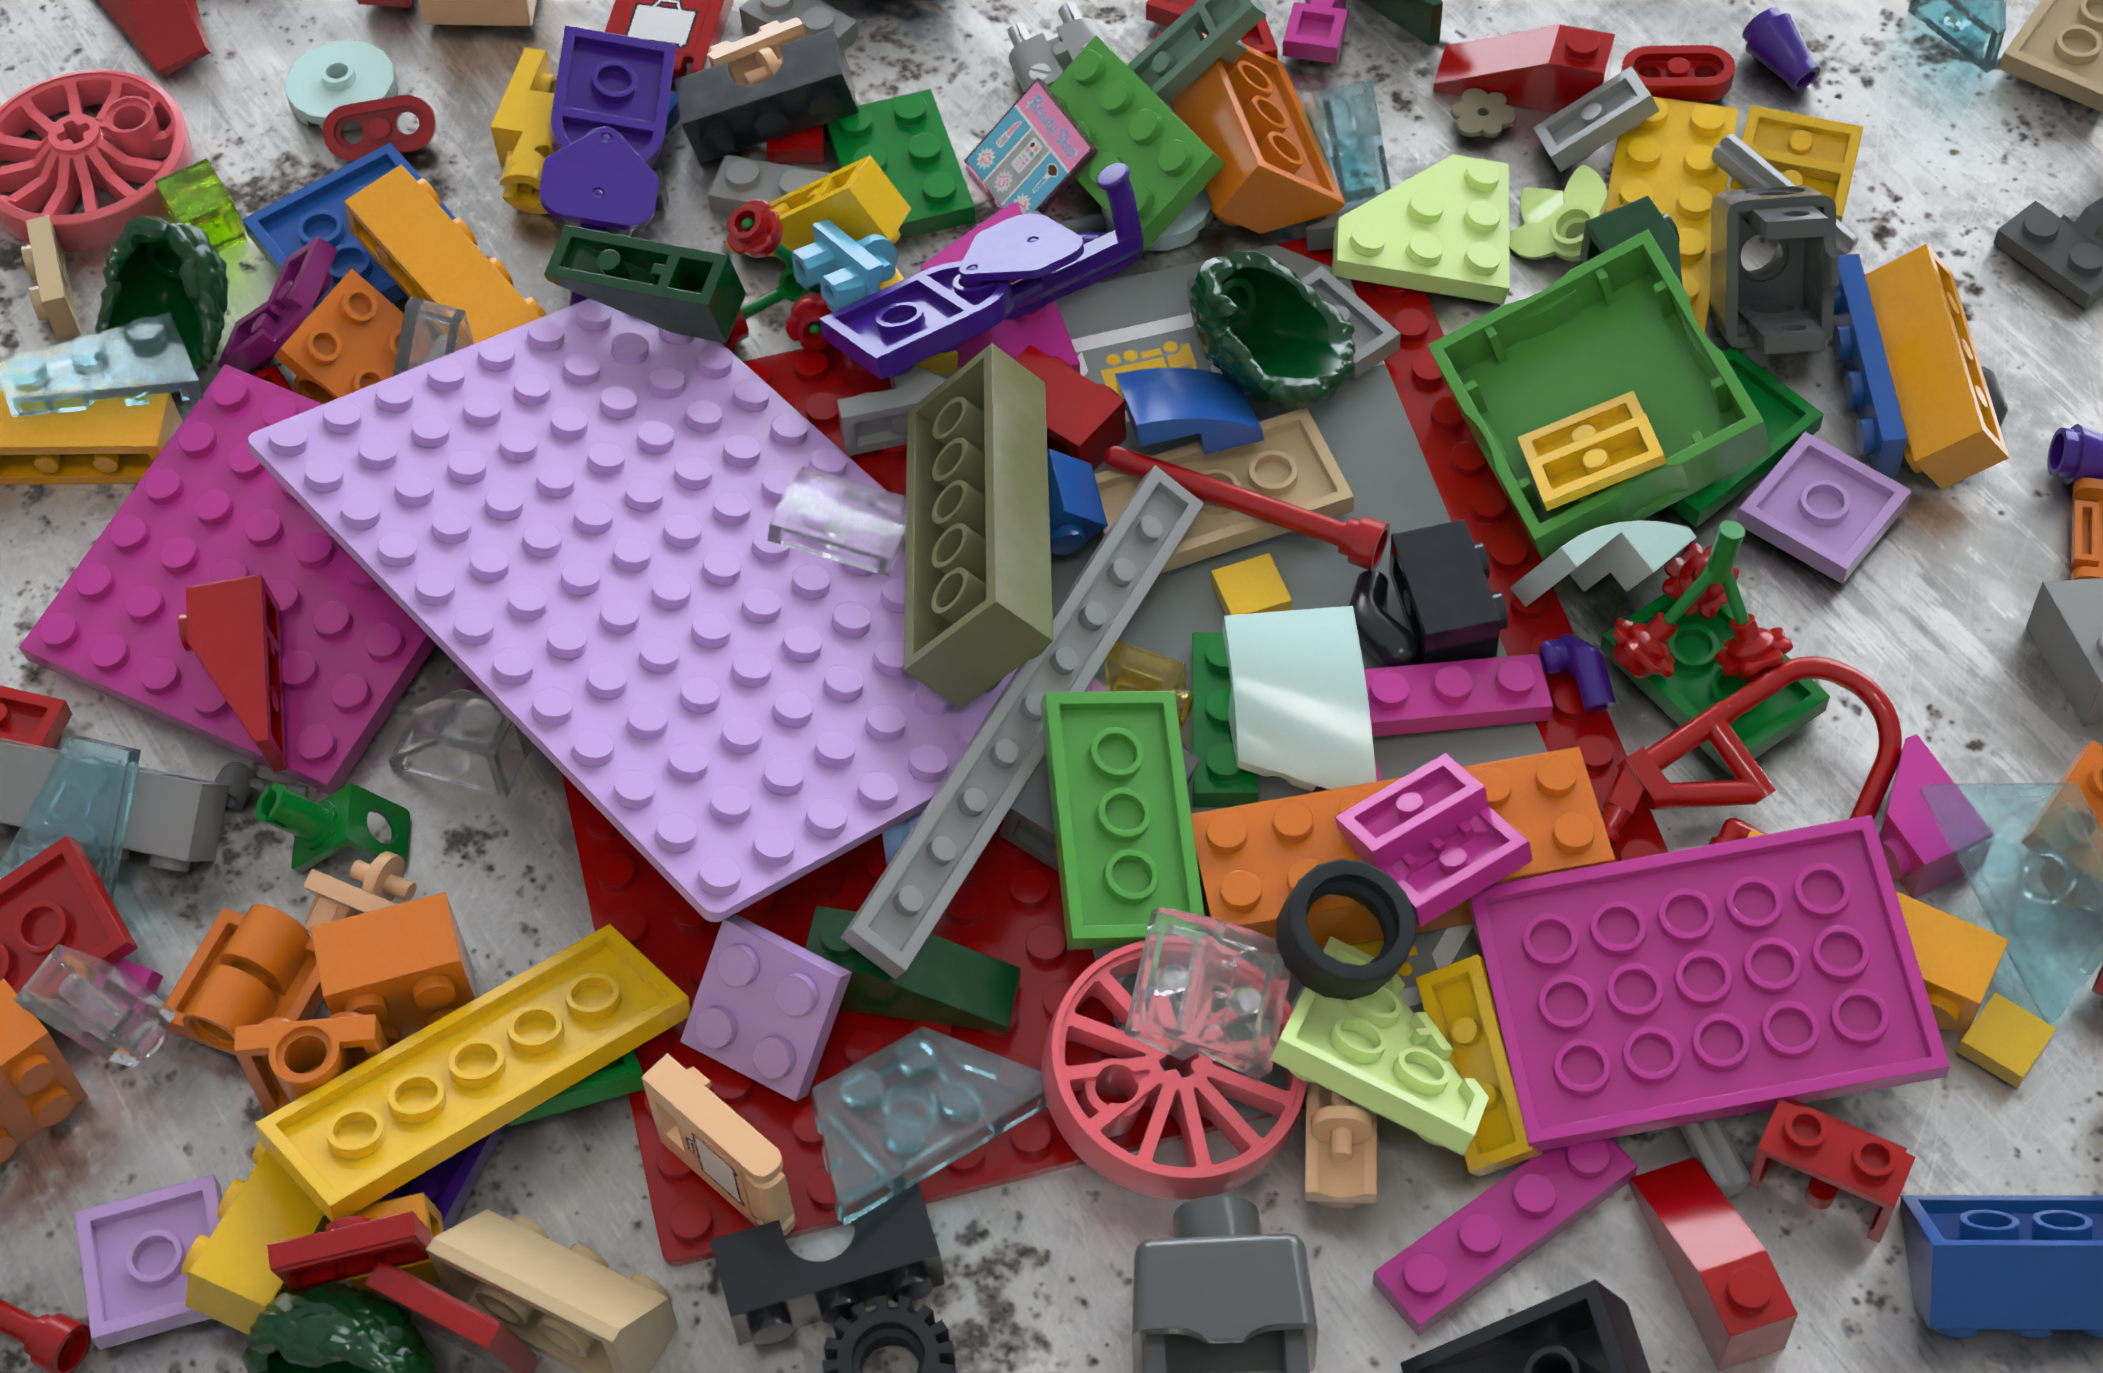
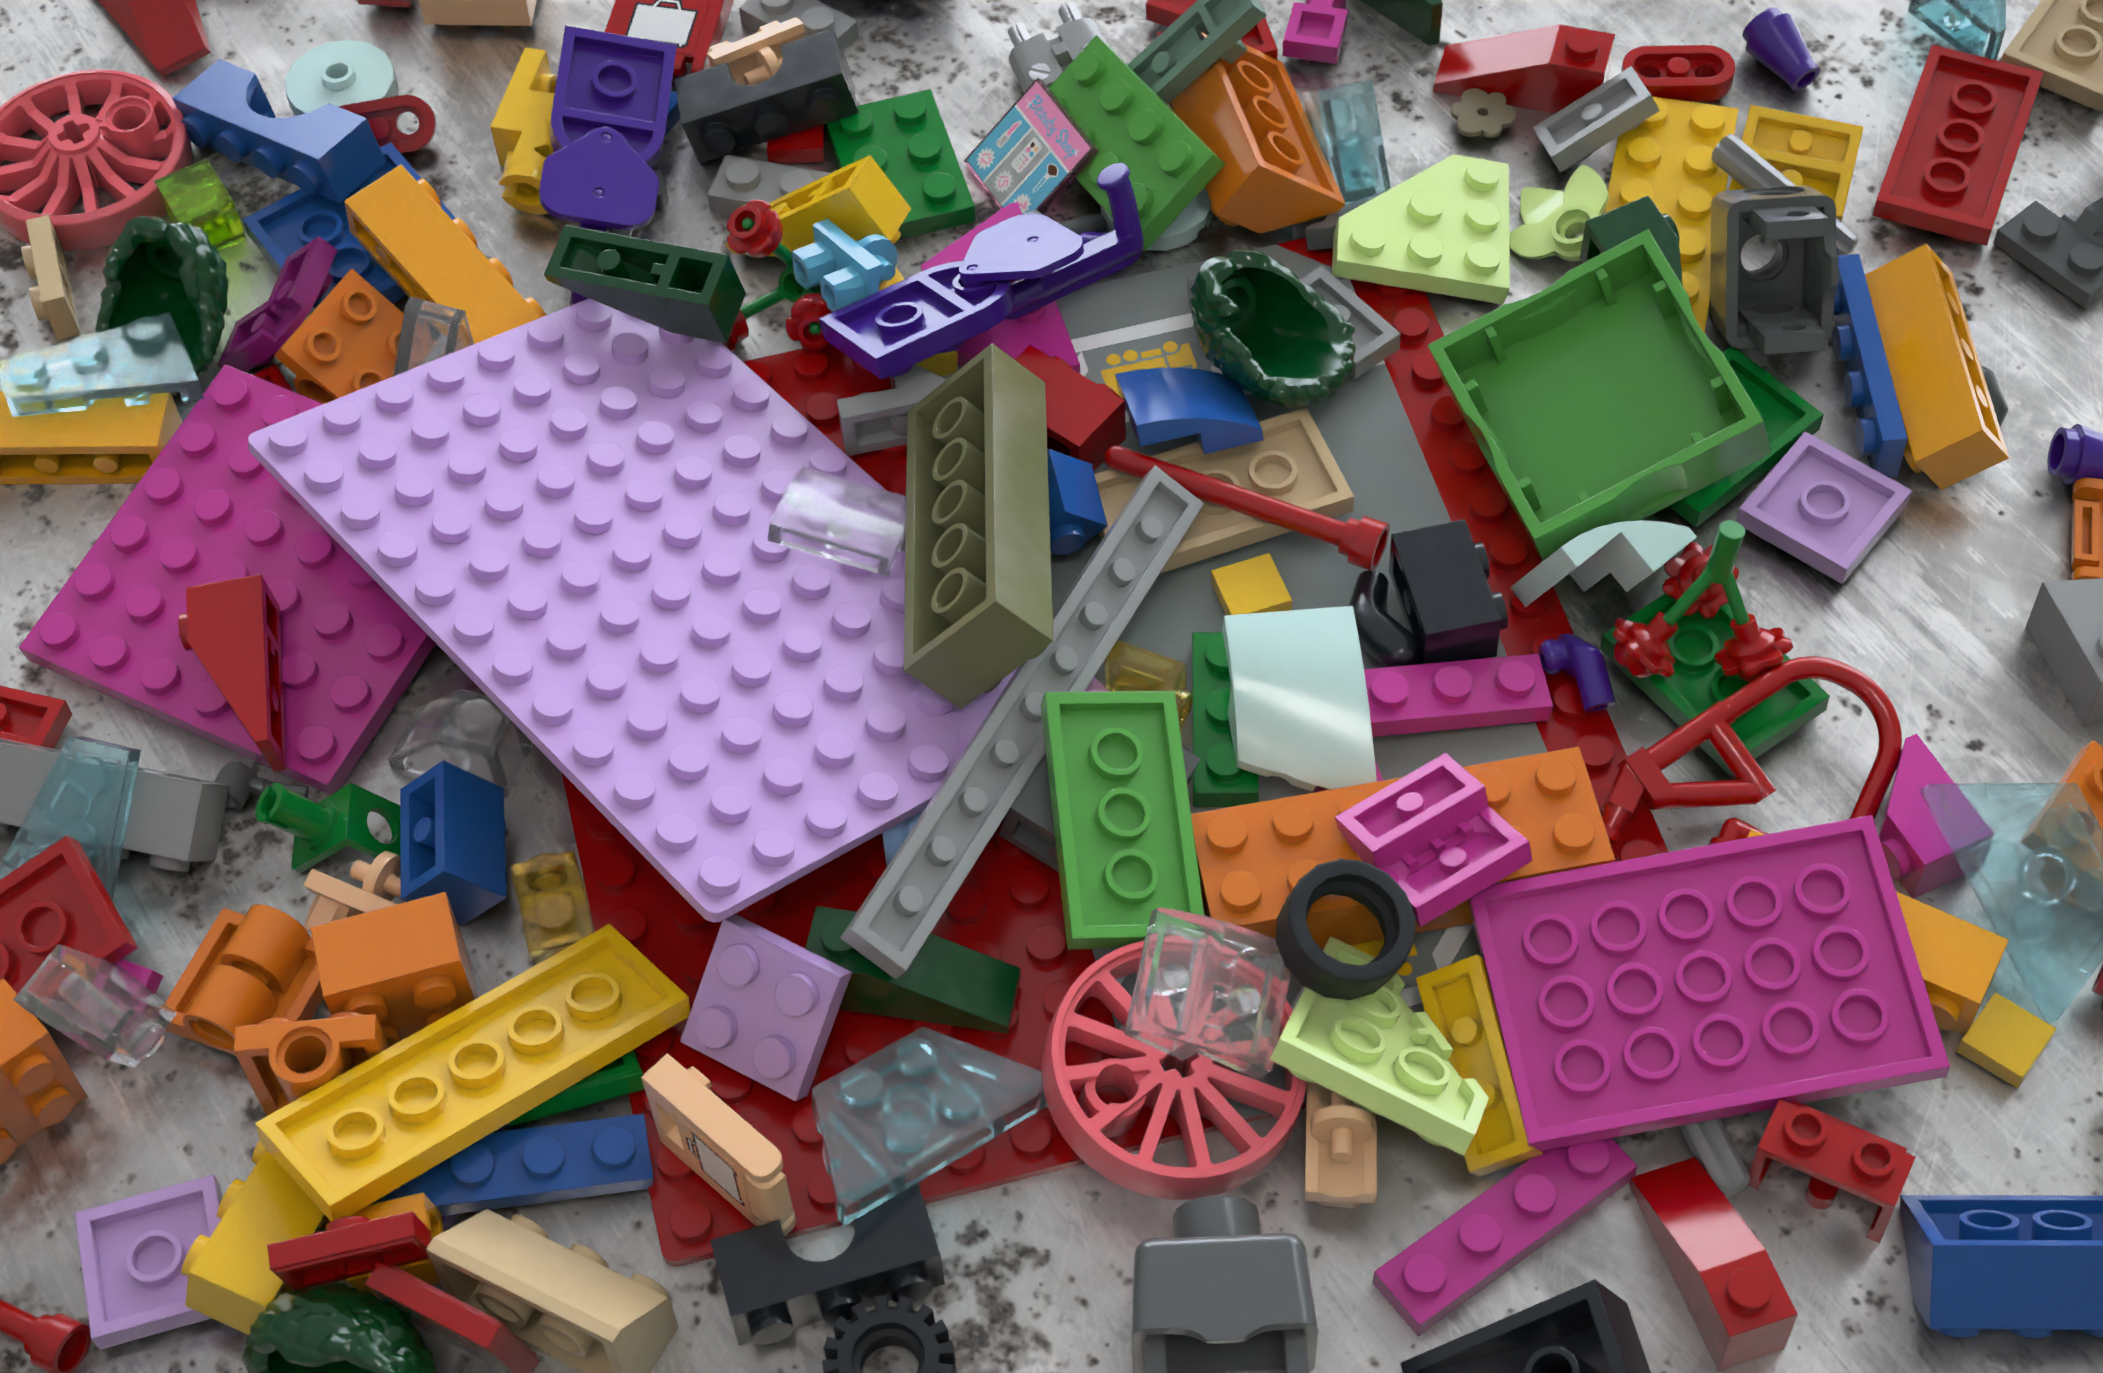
(317, 151): none -> blue arch
(453, 840): none -> blue brick
(539, 1166): none -> blue plate
(551, 903): none -> clear yellow bracket
(1591, 450): yellow slope -> none
(1958, 145): none -> red plate

